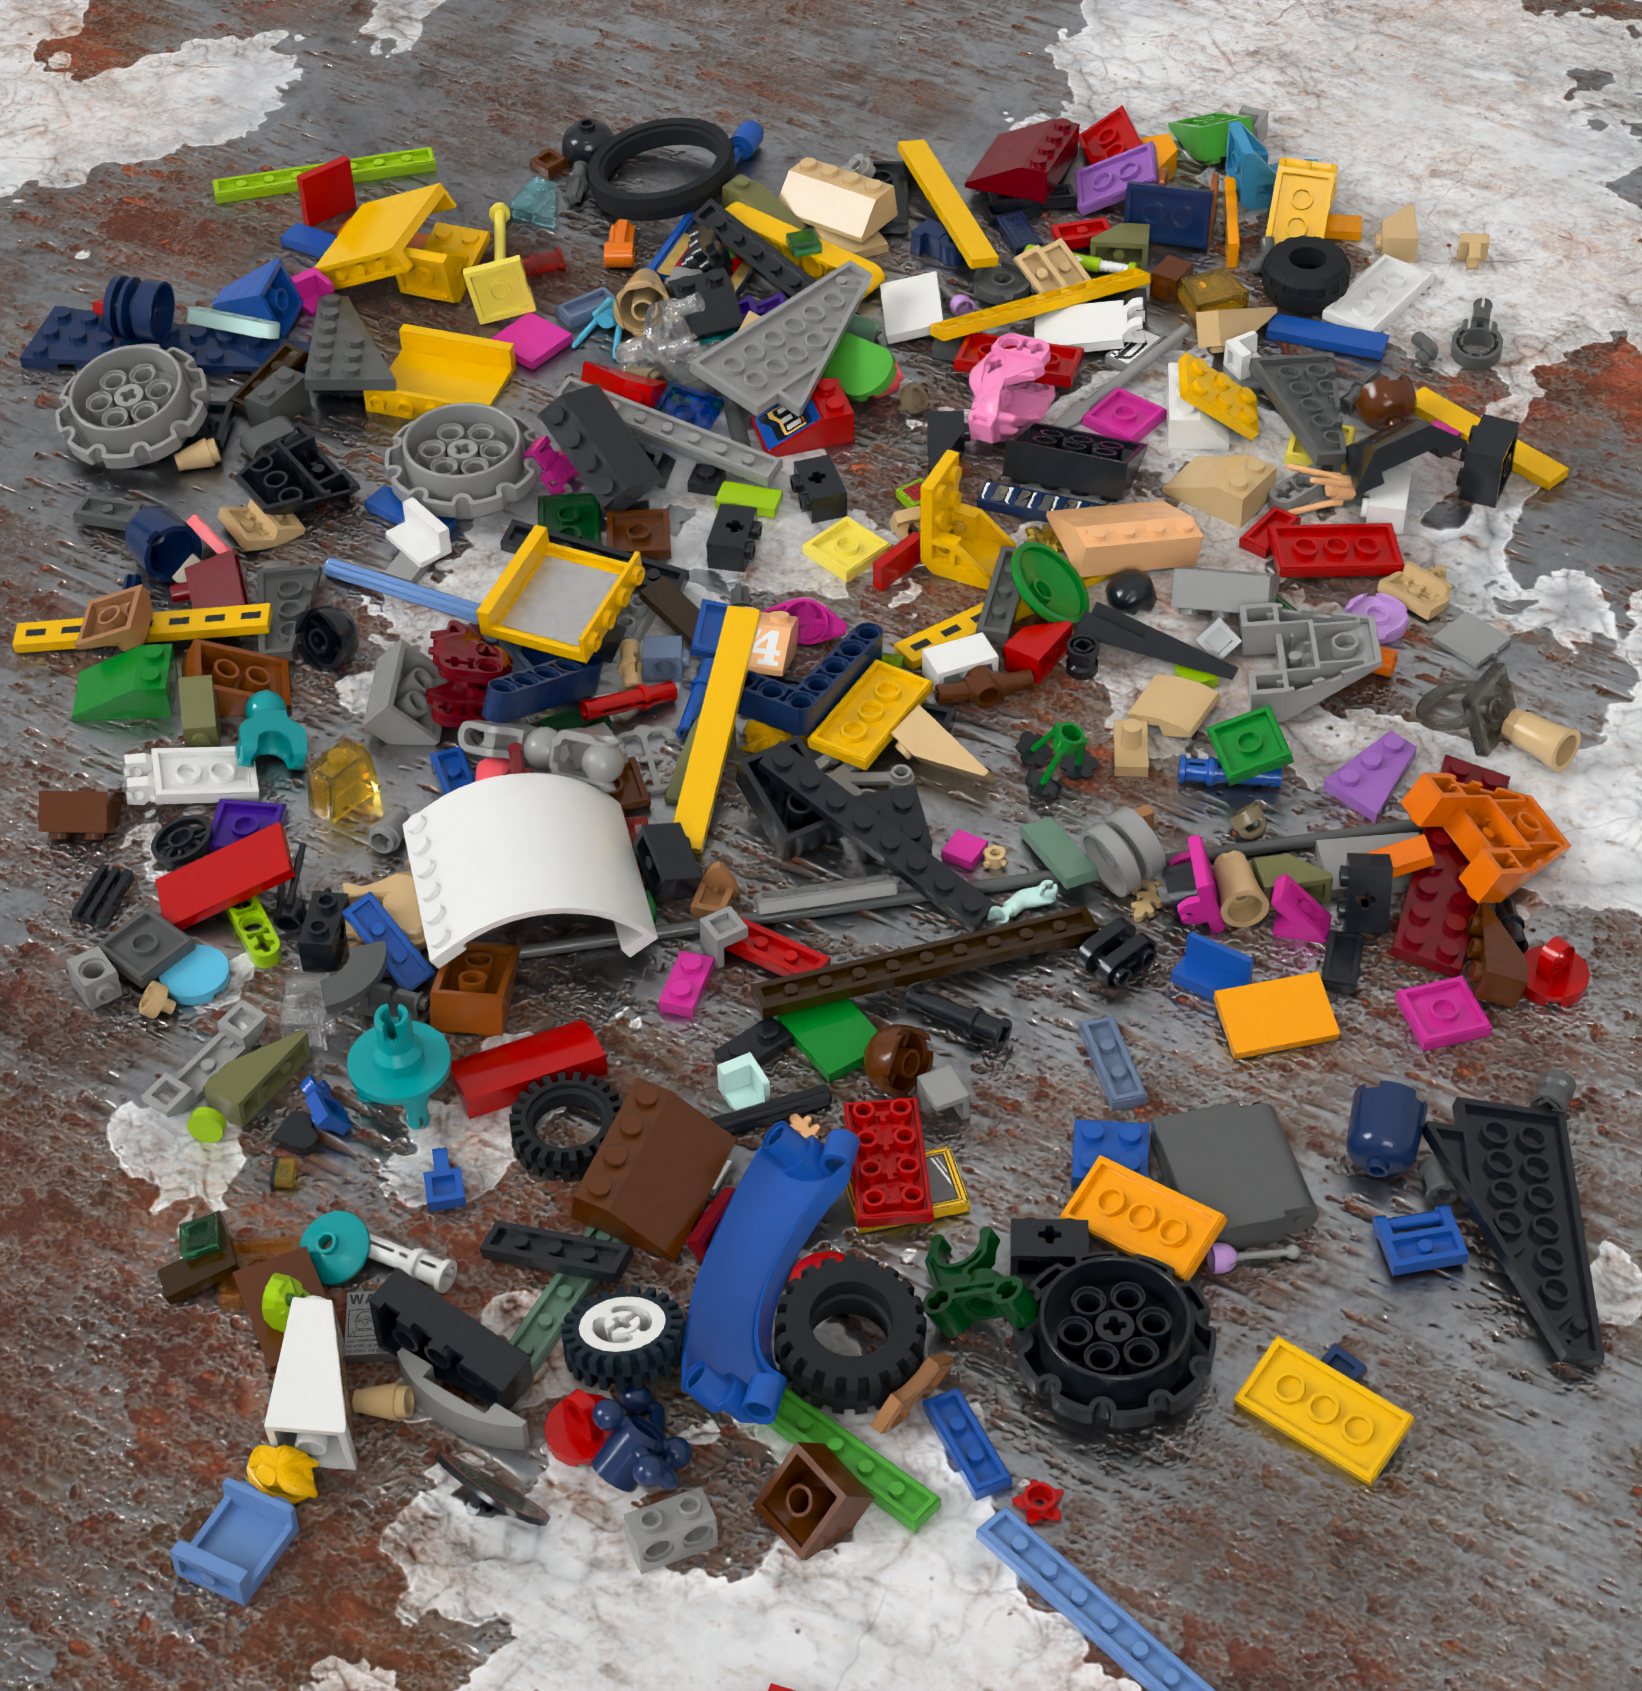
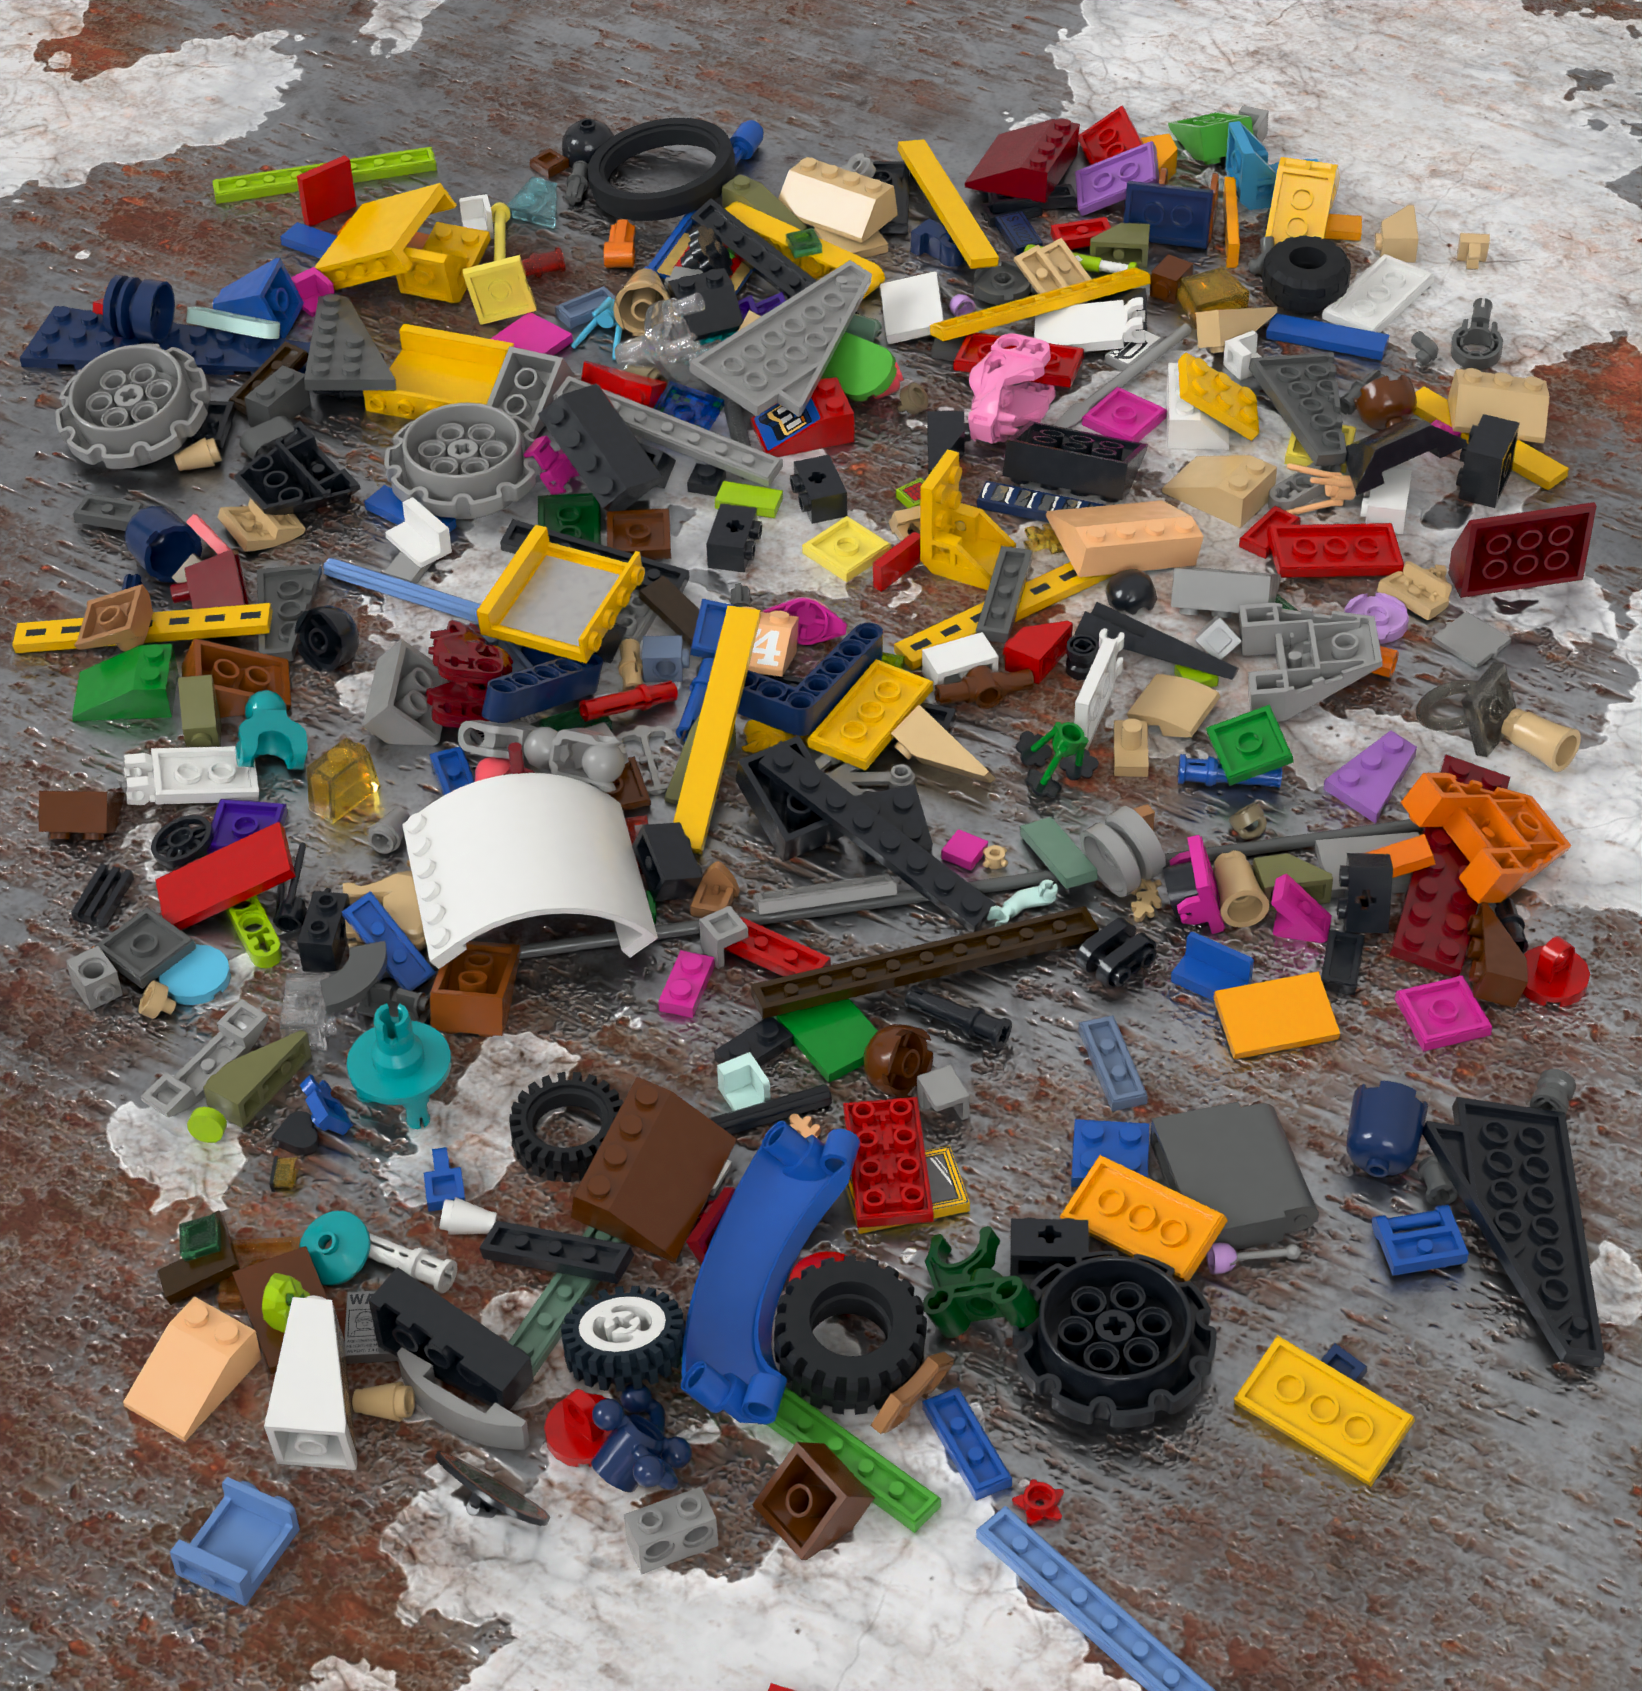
(193, 1368): none -> light nougat slope
(282, 1472): yellow hat -> none
(465, 1218): none -> white cone
(477, 213): none -> white panel
(498, 1075): red slope -> none
(528, 384): none -> light grey slope
(1049, 583): green dish -> none
(1099, 684): none -> white tile
(1502, 397): none -> tan slope
(1522, 550): none -> dark red slope

